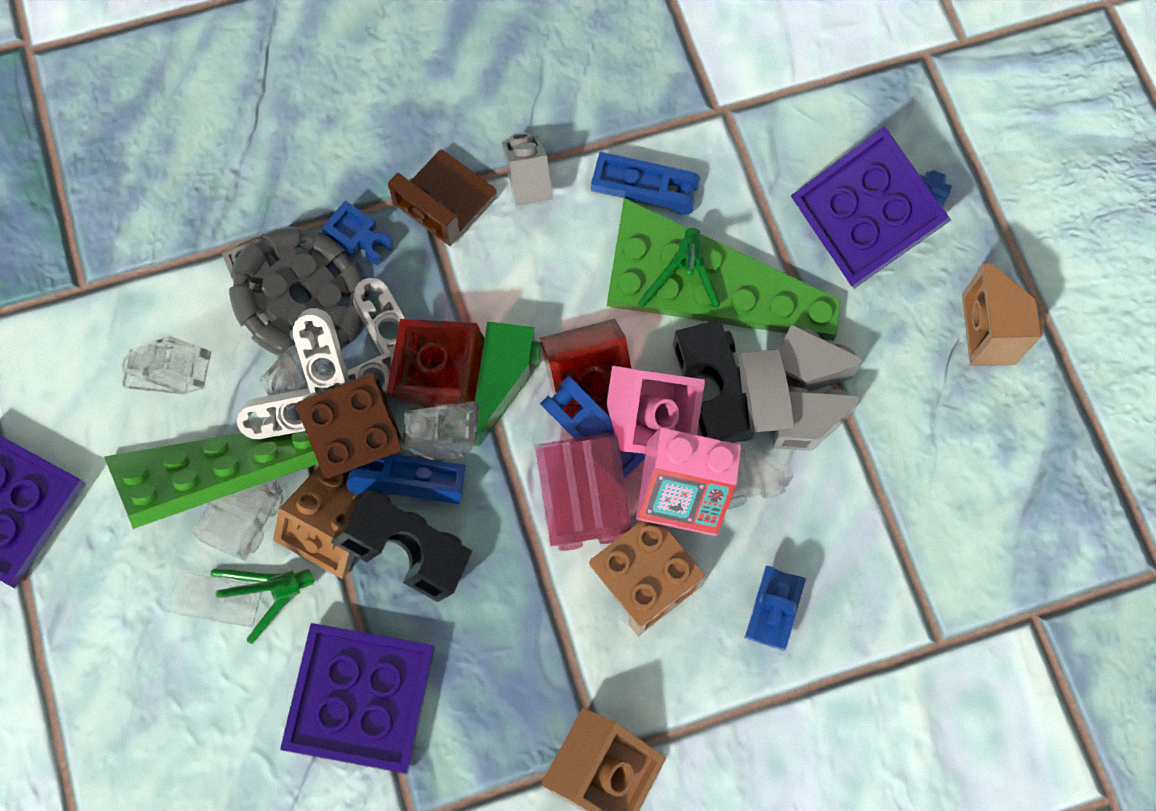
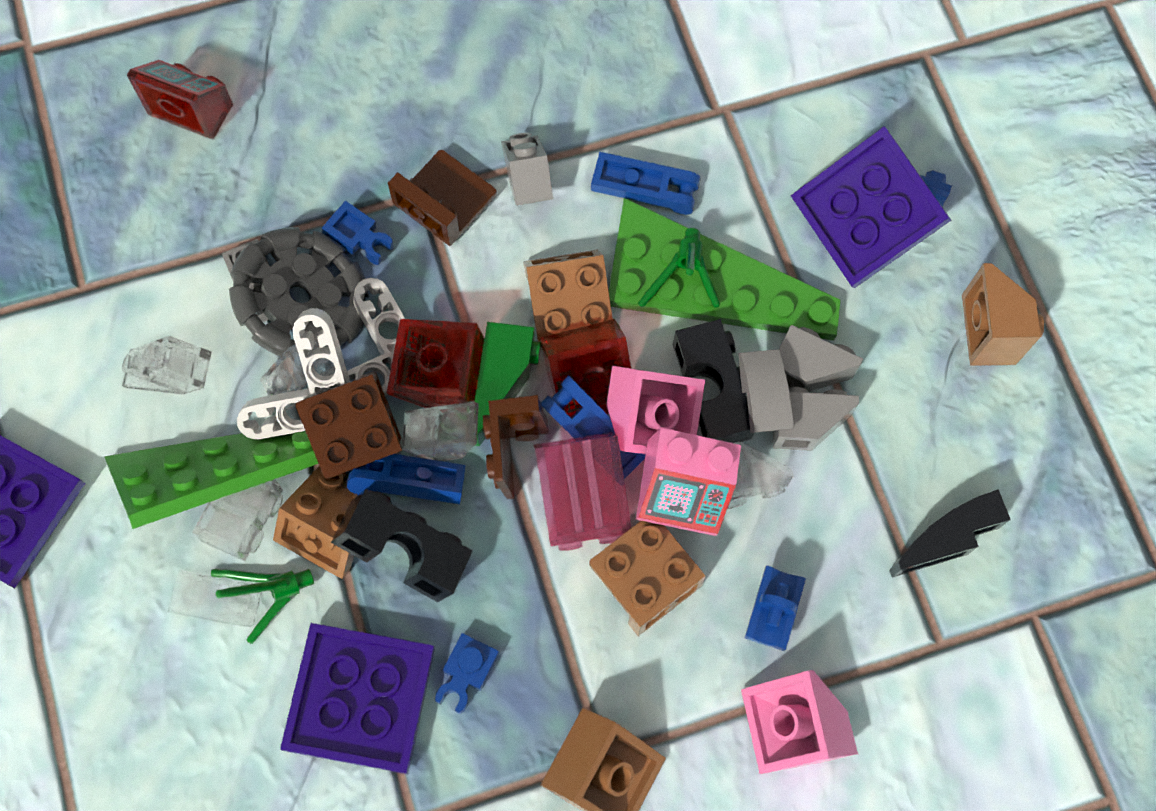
(181, 96): none -> clear red slope
(468, 666): none -> blue plate
(511, 418): none -> reddish brown bracket
(568, 291): none -> medium nougat bracket
(797, 723): none -> bright pink slope
(953, 534): none -> black slope

